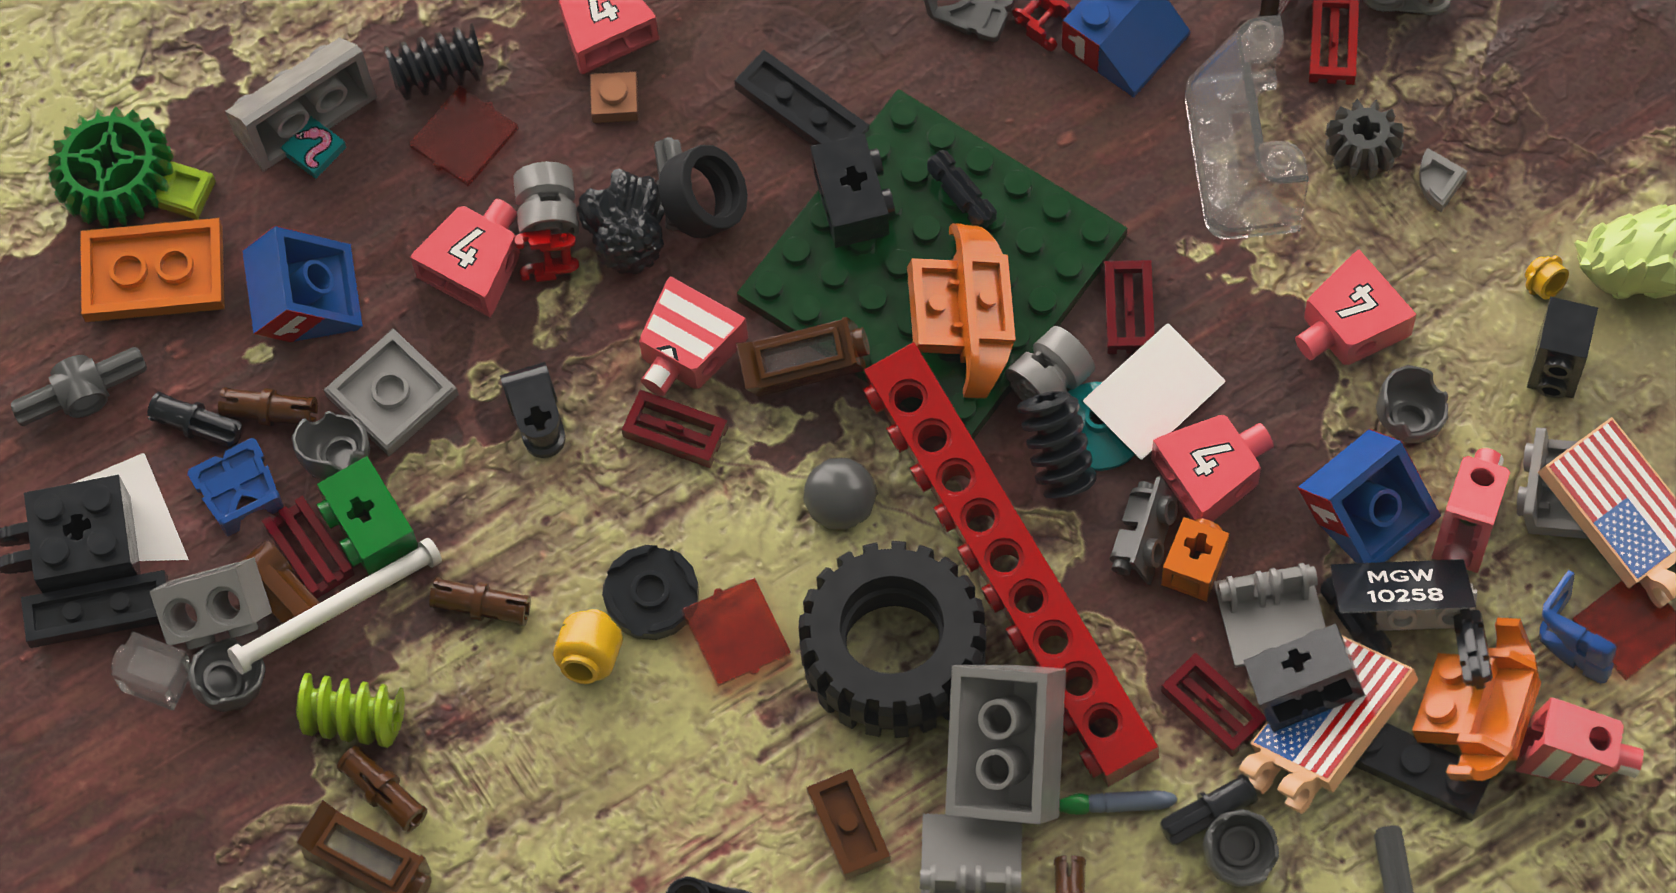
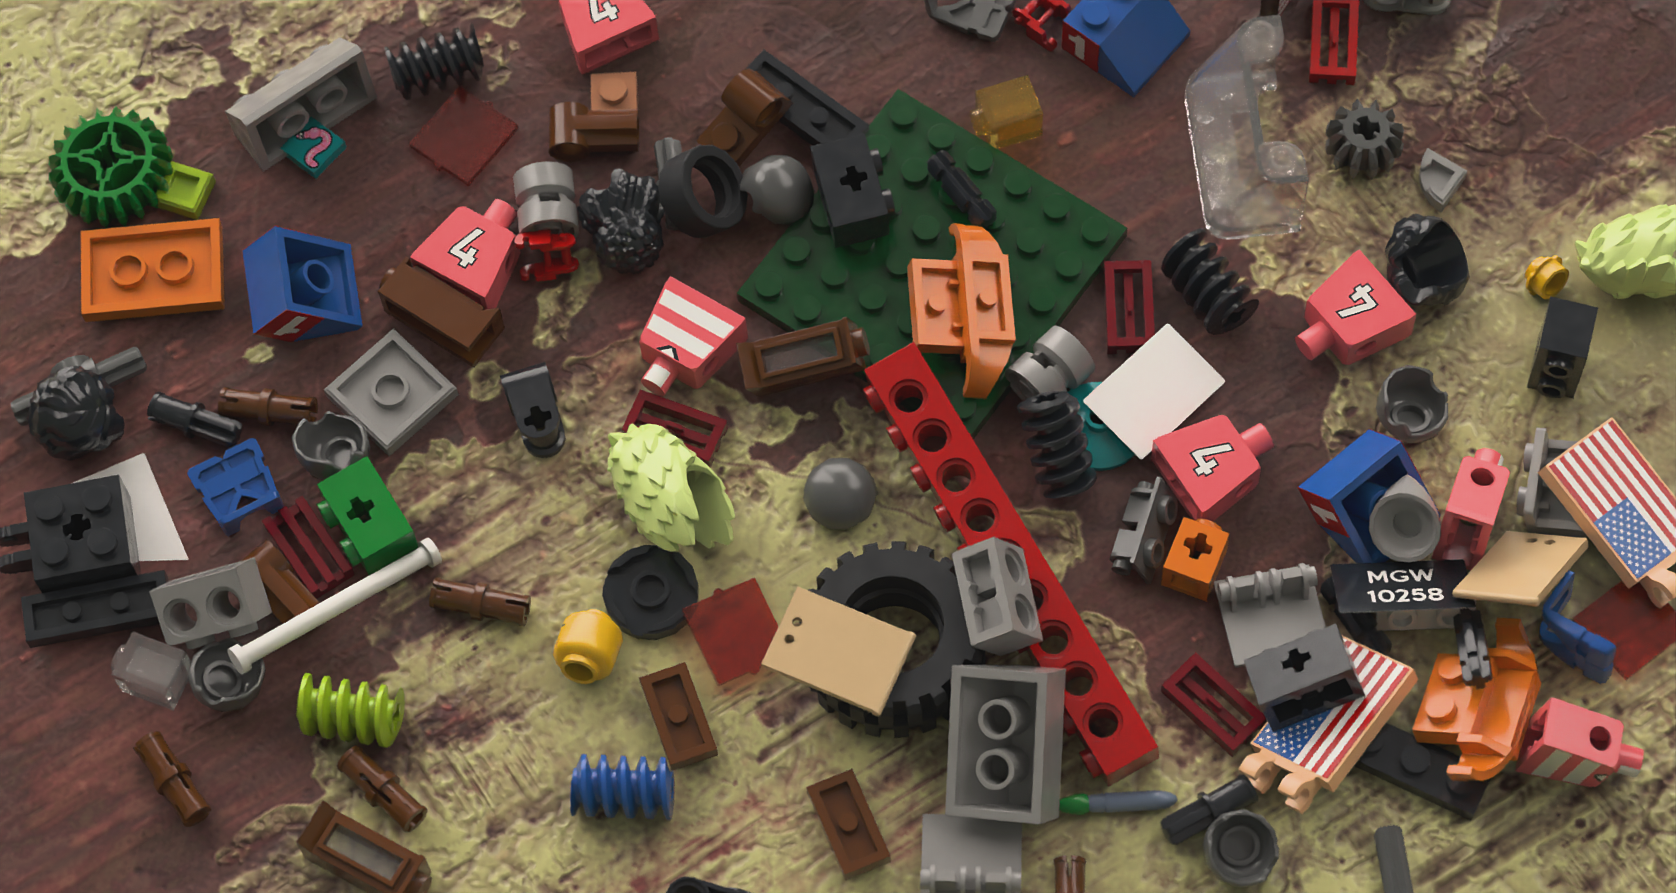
(74, 414): none -> black hair
(172, 779): none -> reddish brown pin
(439, 312): none -> reddish brown window
(580, 131): none -> reddish brown piece
(622, 787): none -> blue piece
(668, 489): none -> yellowish green head
(678, 716): none -> reddish brown plate
(749, 115): none -> reddish brown plate
(779, 189): none -> dark grey hair
(838, 651): none -> tan container
(997, 596): none -> light grey brick
(1007, 113): none -> clear yellow brick
(1206, 286): none -> black piece
(1405, 522): none -> light grey piece
(1426, 261): none -> black hair
(1521, 568): none -> tan container

